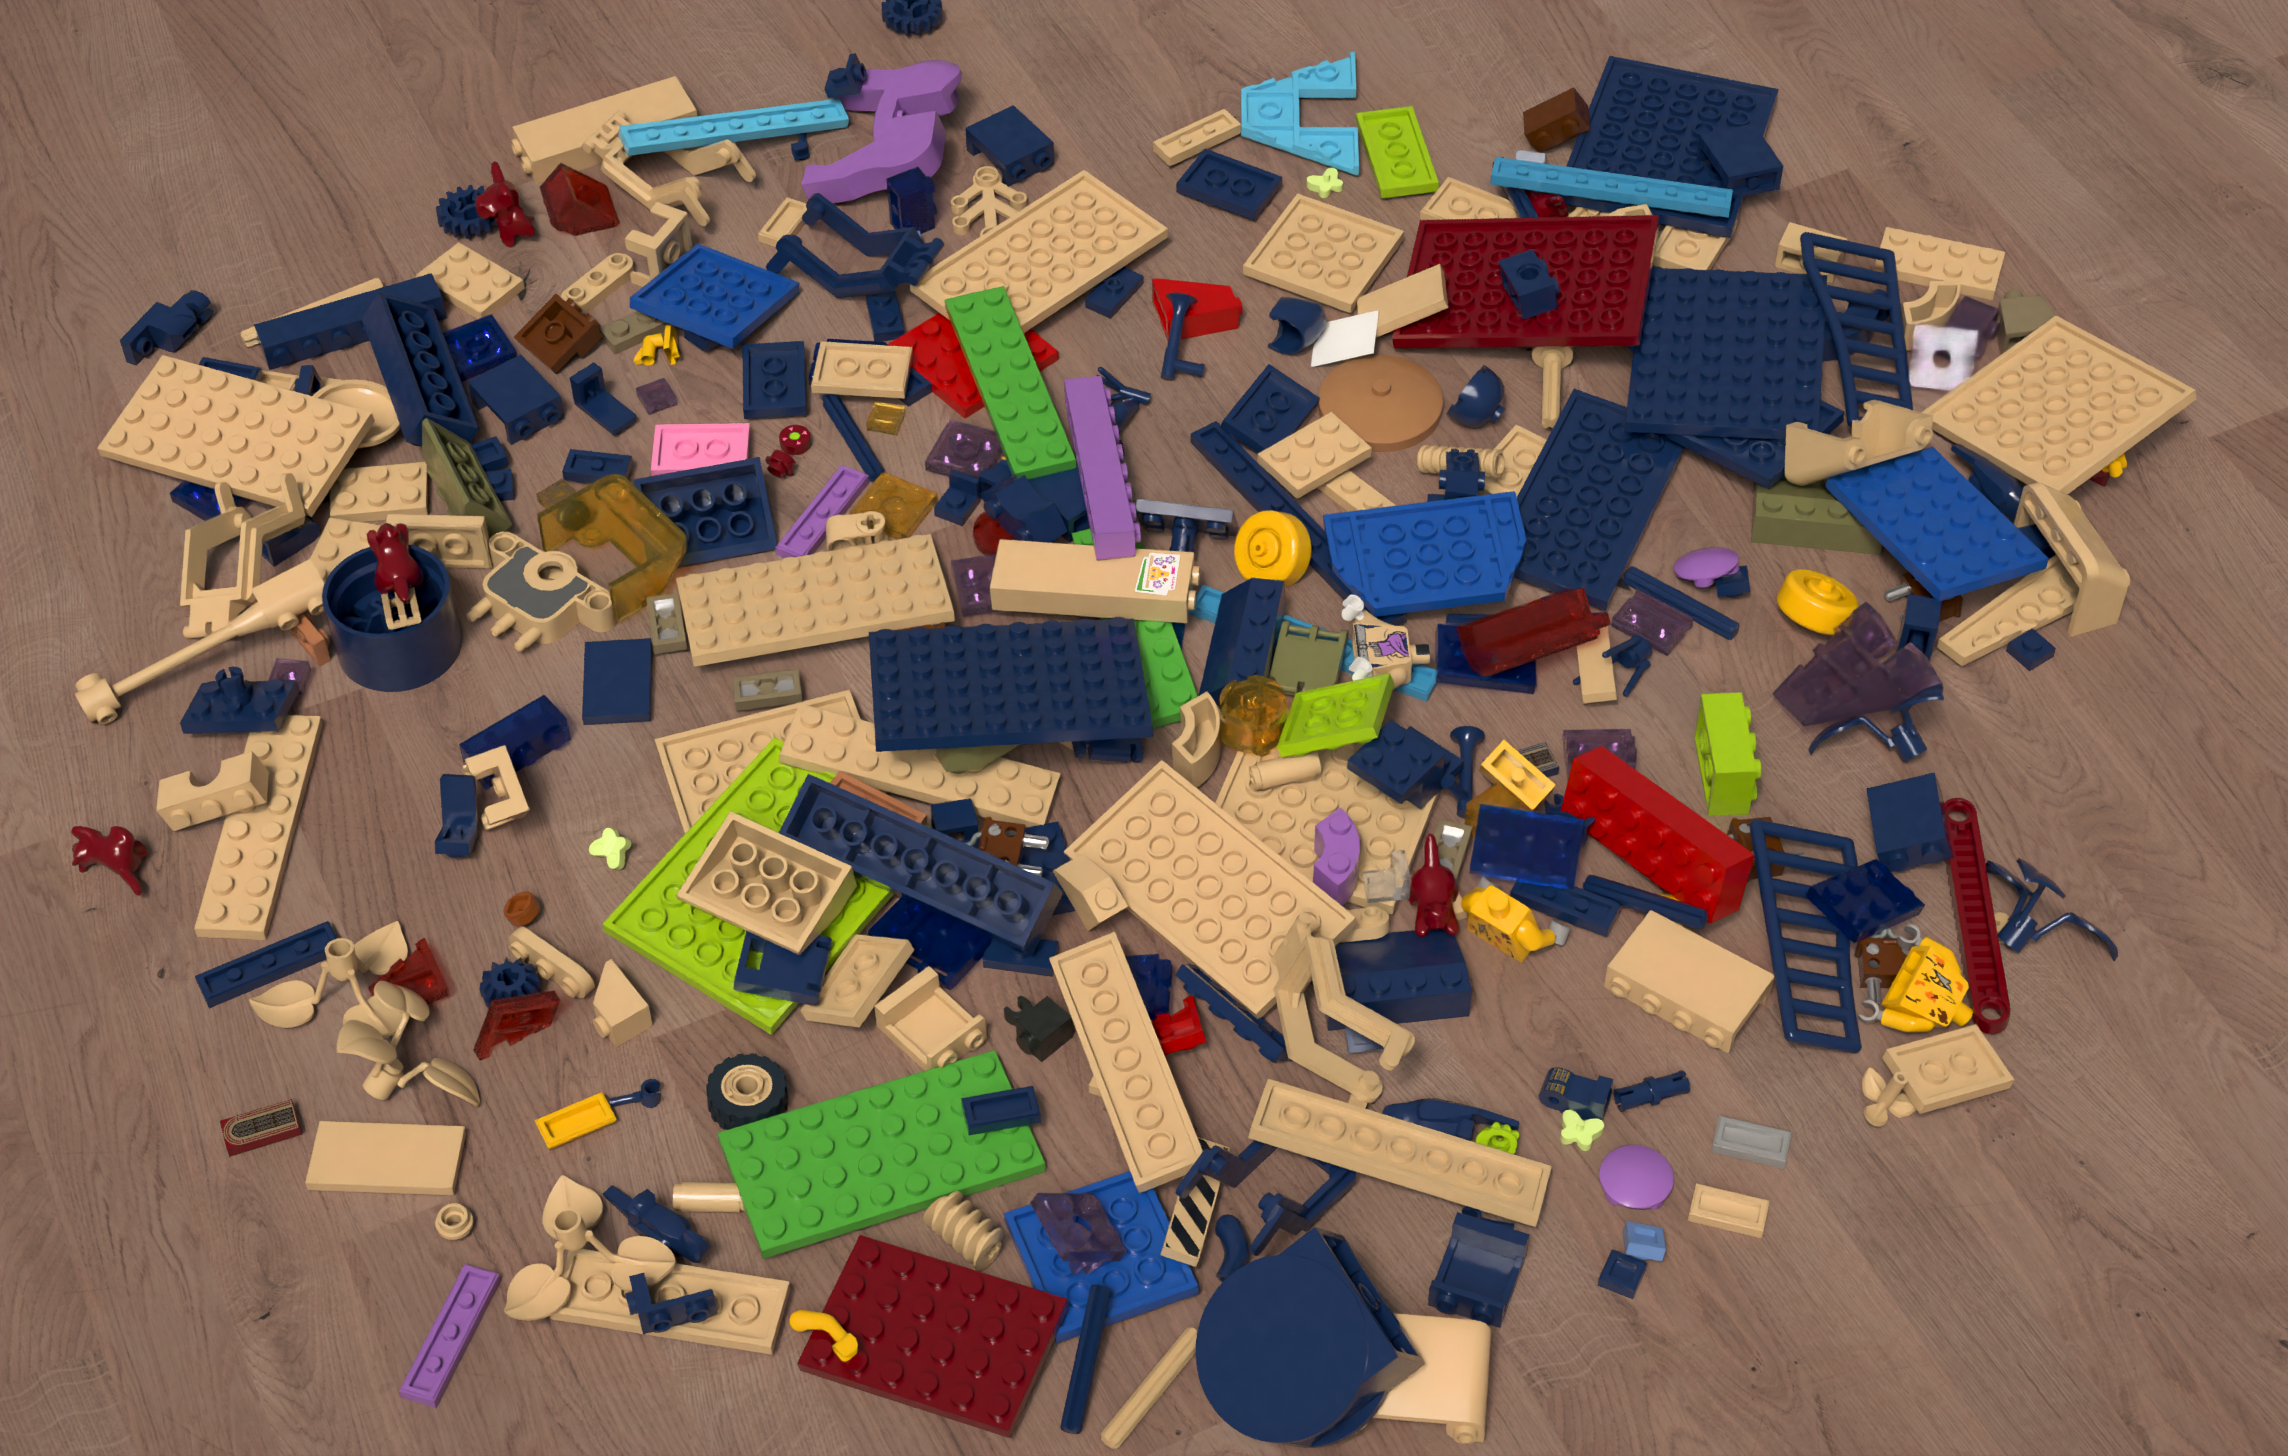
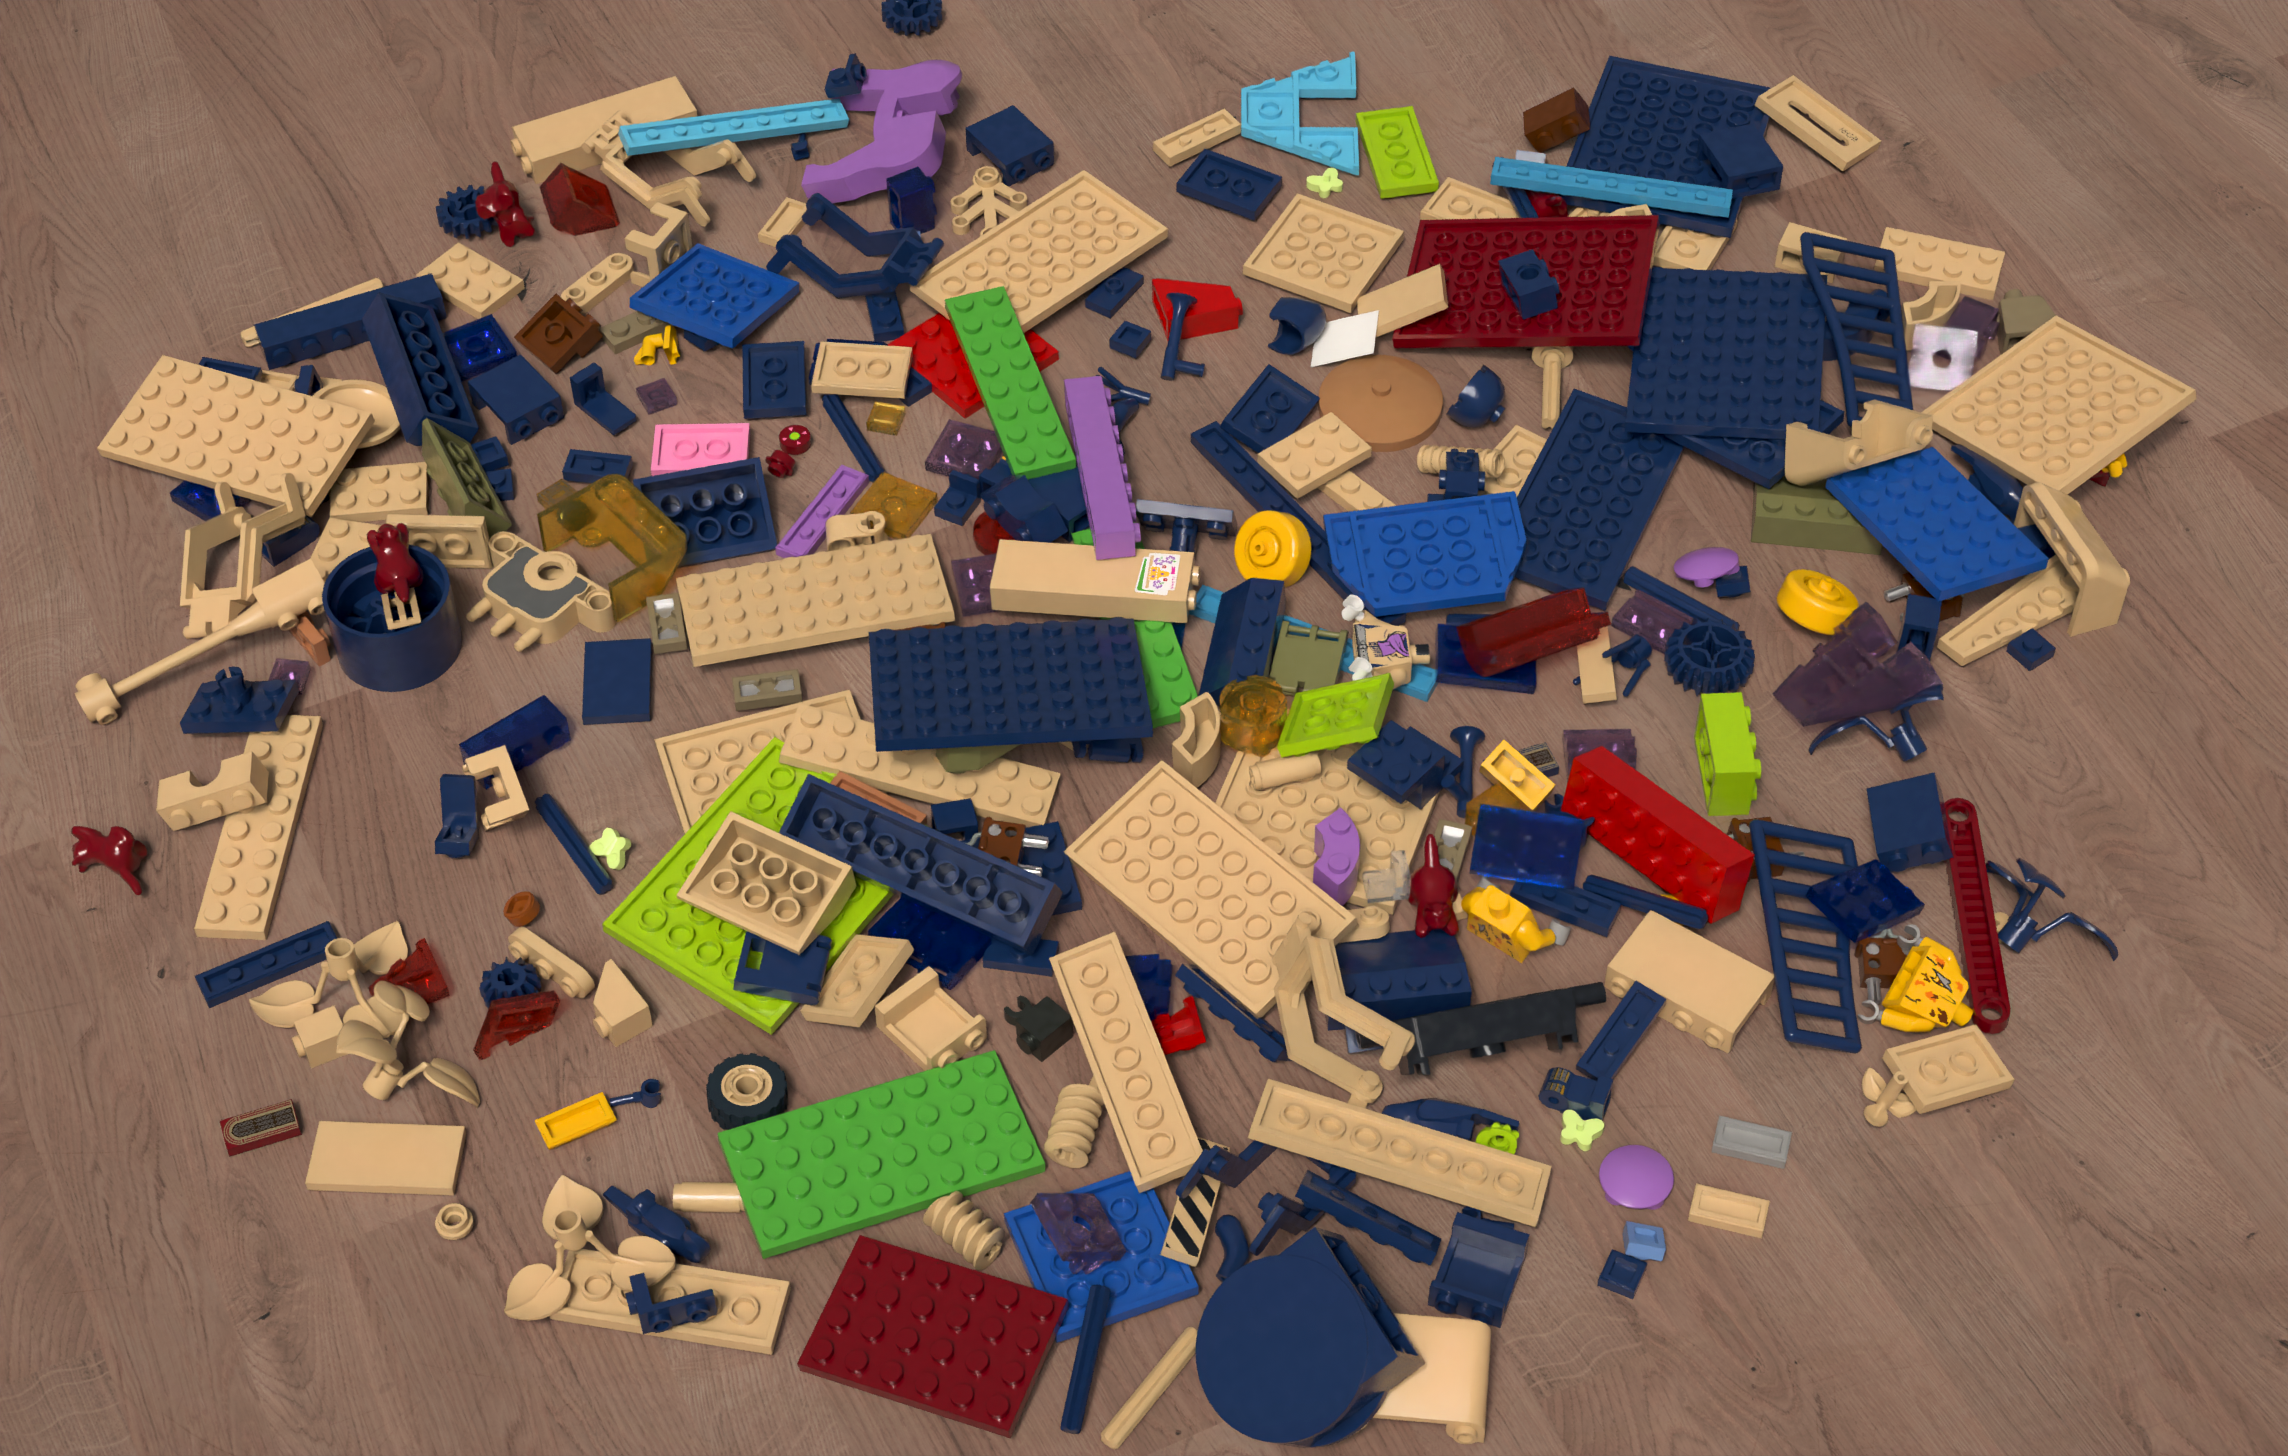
(166, 326): dark blue plate -> none
(318, 1036): none -> tan brick
(450, 1336): medium lavender tile -> none
(574, 844): none -> dark blue axle
(845, 1344): yellow piece -> none
(1000, 1110): dark blue tile -> none
(1074, 1125): none -> tan piece
(1090, 891): tan slope -> none
(1130, 339): none -> dark blue plate
(1377, 1222): none -> dark blue plate
(1490, 1024): none -> black brick
(1621, 1032): none -> dark blue plate
(1651, 1090): dark blue pin -> none
(1709, 657): none -> dark blue gear
(1794, 92): none -> tan piece

